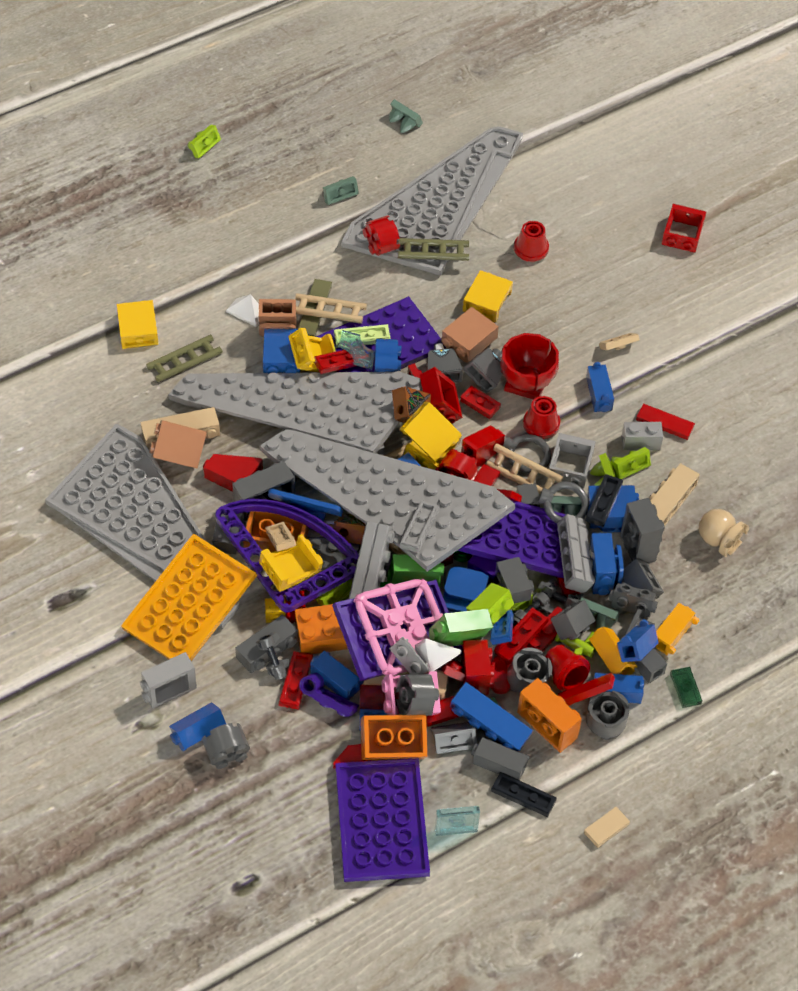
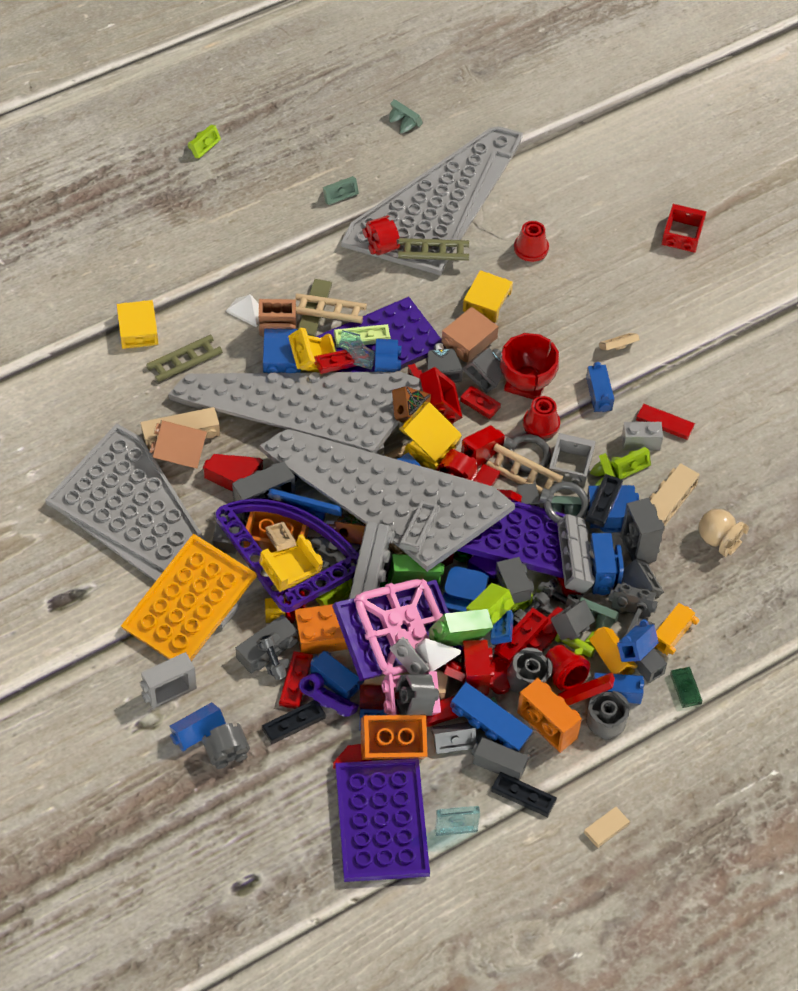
(293, 721): none -> black tile

